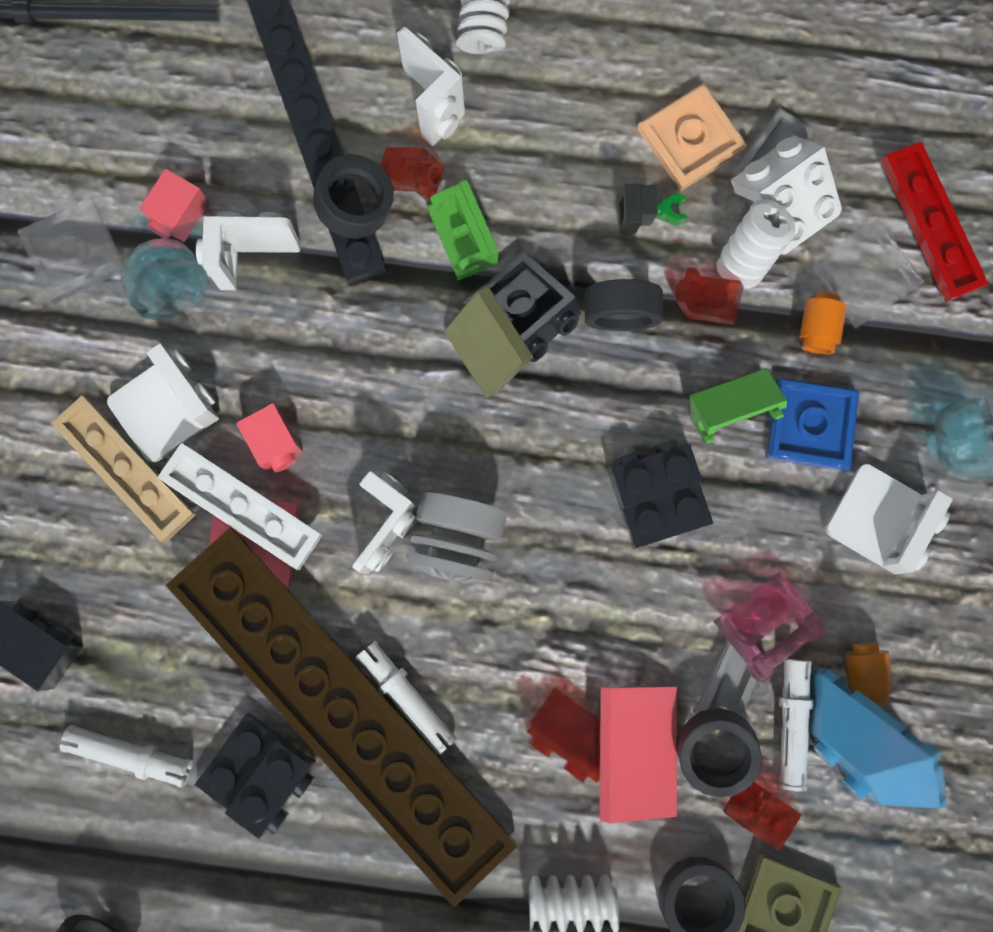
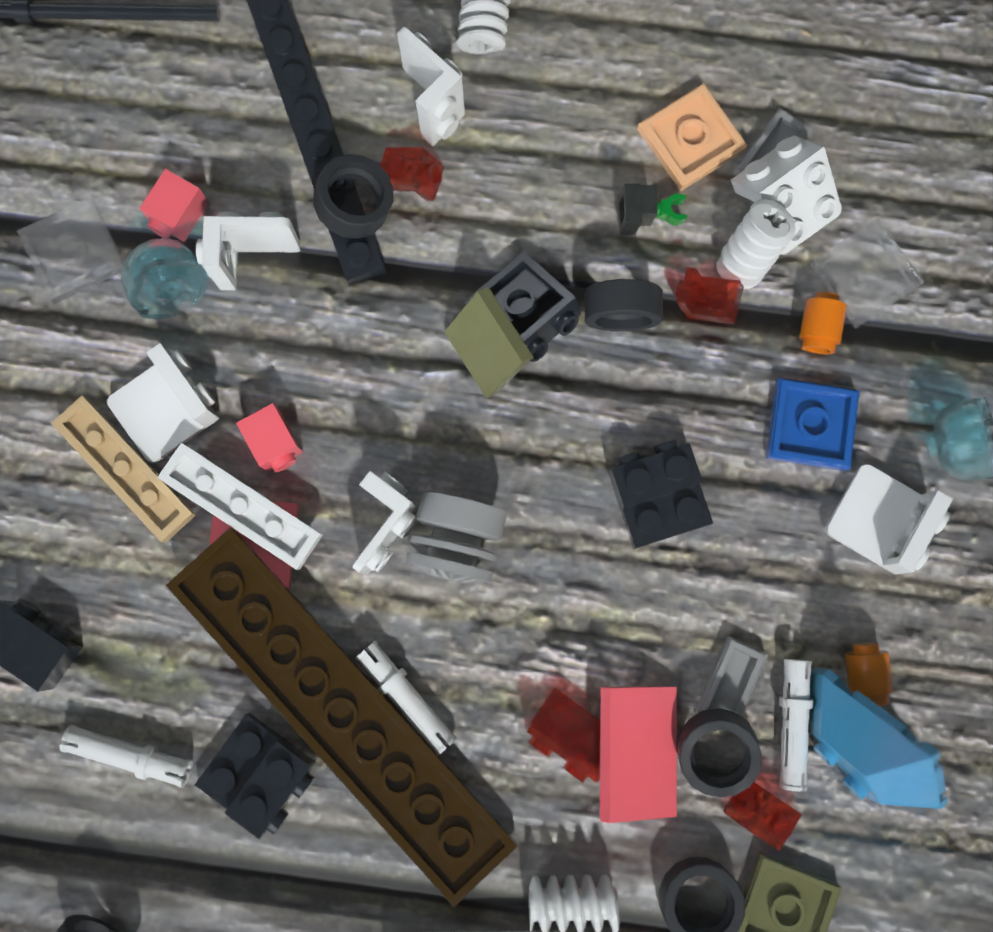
(463, 230): bright green hinge -> none
(735, 402): bright green hinge -> none
(760, 615): clear pink plate -> none
(934, 221): red plate -> none

